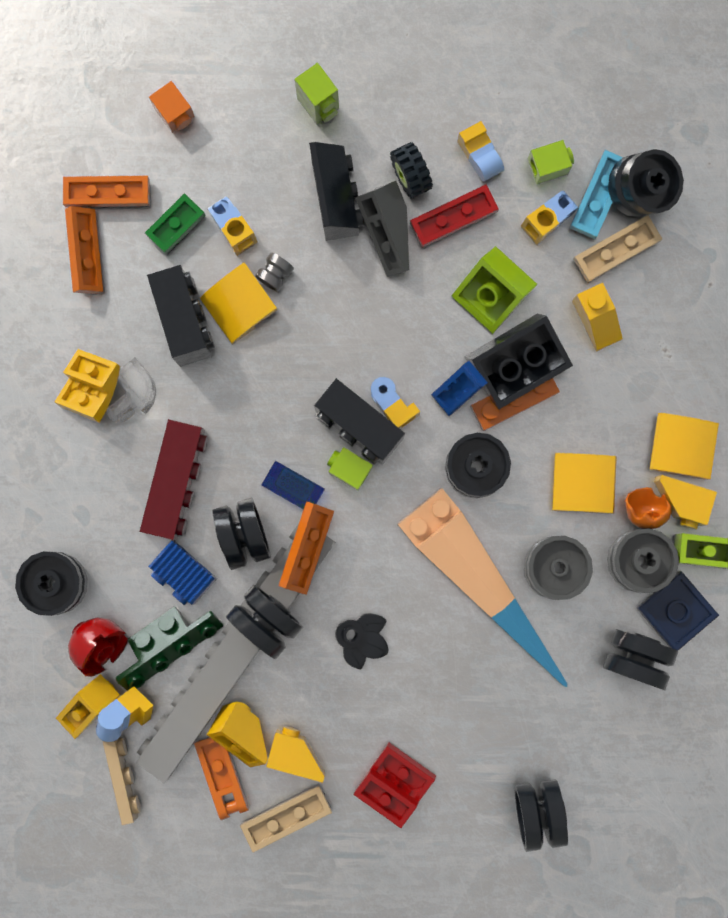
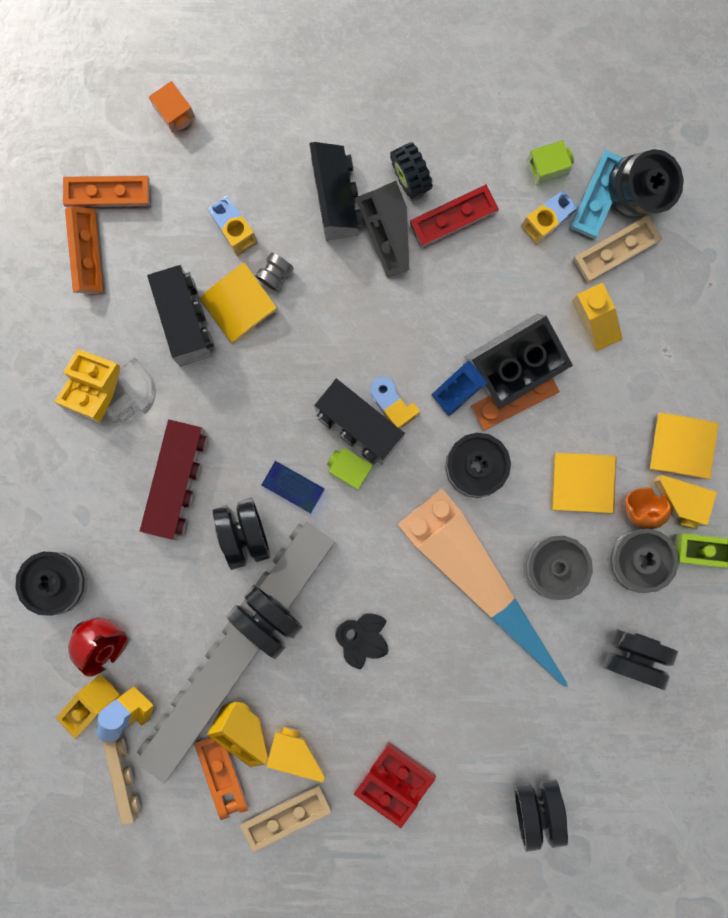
(164, 643): dark green bracket -> none
(175, 223): green plate -> none
(182, 573): blue brick -> none
(306, 548): orange plate -> none
(317, 94): lime brick -> none
(480, 151): leg -> none
(494, 289): lime slope -> none
(677, 612): dark blue tile -> none

